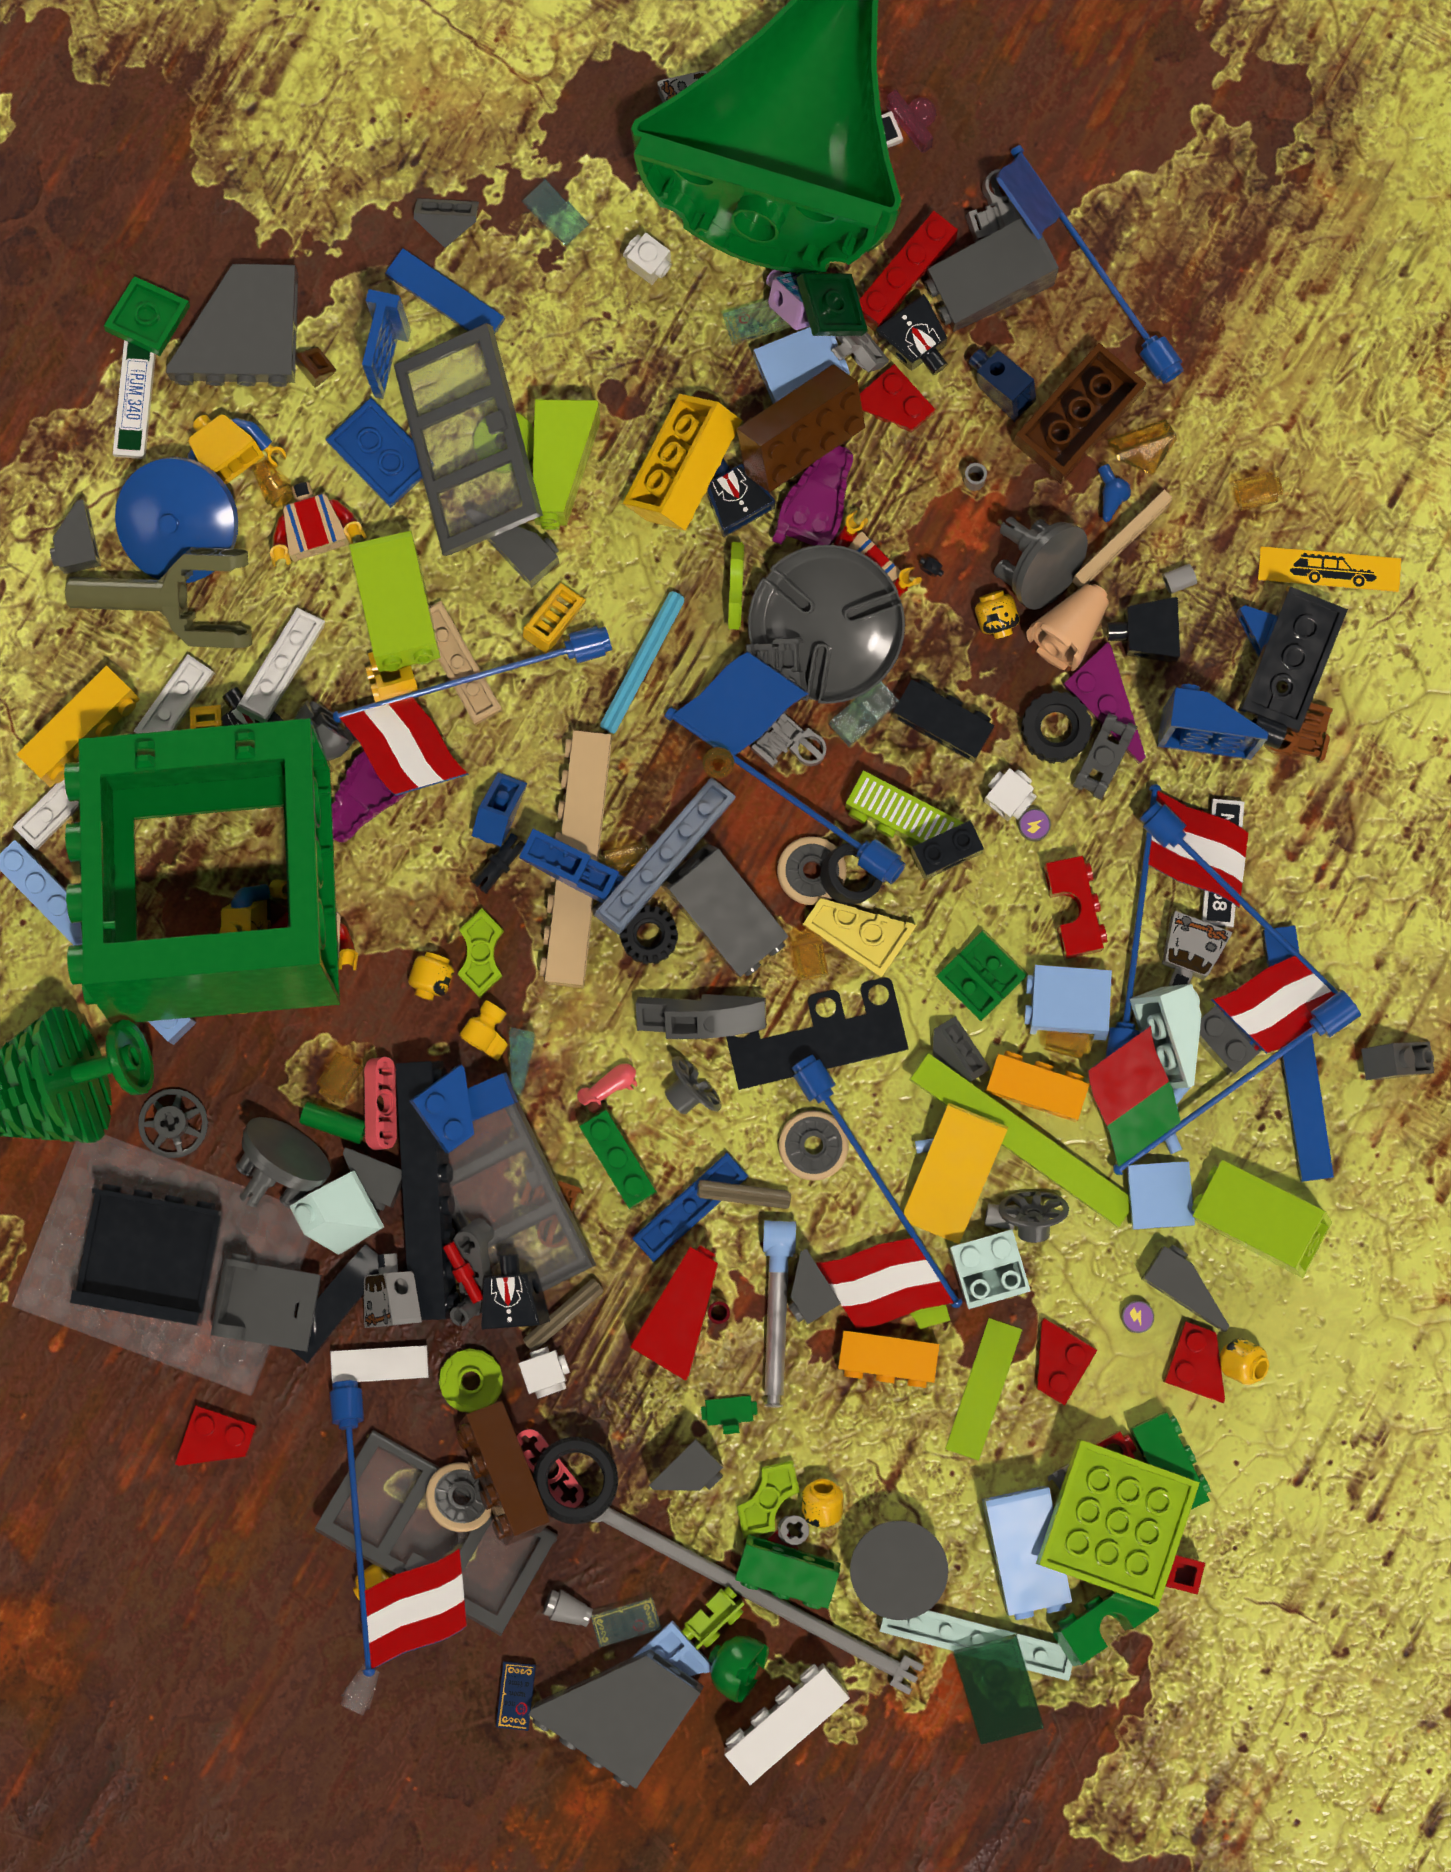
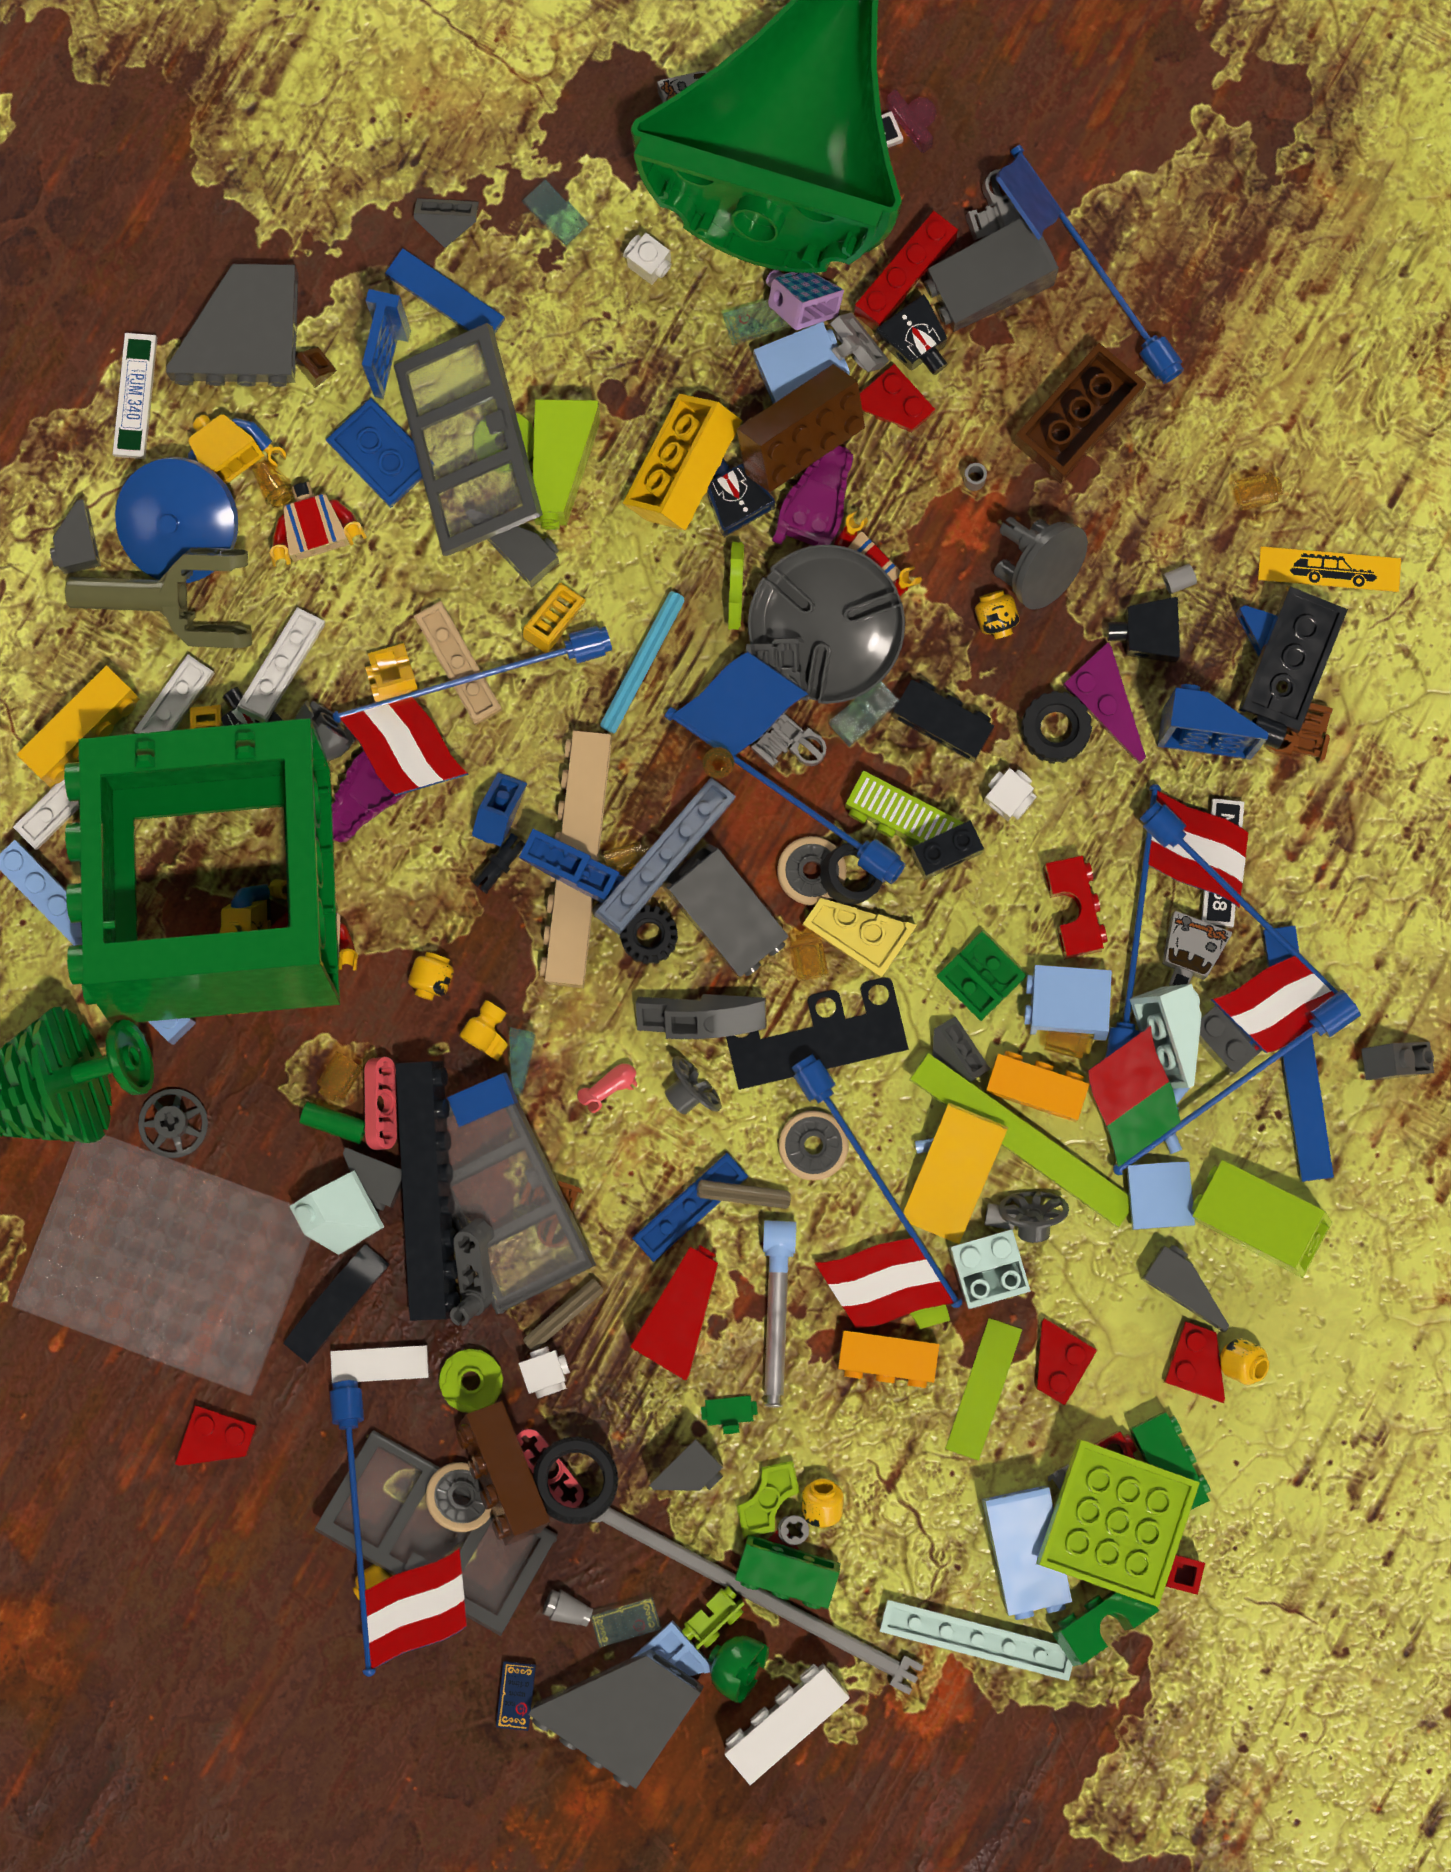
(147, 316): green tile -> none
(148, 1255): black panel -> none
(261, 1302): dark grey door -> none
(280, 1155): dark grey piece -> none
(360, 1692): clear cone -> none
(390, 1295): light grey torso -> none
(395, 601): lime slope -> none
(447, 1109): blue wing -> none
(463, 1272): red bar -> none
(480, 967): lime tile -> none
(513, 1297): torso -> none
(618, 1159): green brick -> none
(722, 1304): dark red hinge -> none
(810, 1291): dark grey slope -> none
(832, 304): dark green tile -> none
(899, 1570): dark grey piece -> none
(931, 566): black piece -> none
(999, 1689): clear green tile -> none
(1004, 382): dark blue torso -> none
(1034, 825): medium lavender tile -> none
(1069, 627): light nougat cone -> none
(1105, 756): dark grey plate -> none
(1114, 492): blue animal -> none
(1123, 539): tan tile -> none
(1137, 1317): medium lavender tile -> none
(1144, 446): clear yellow slope -> none

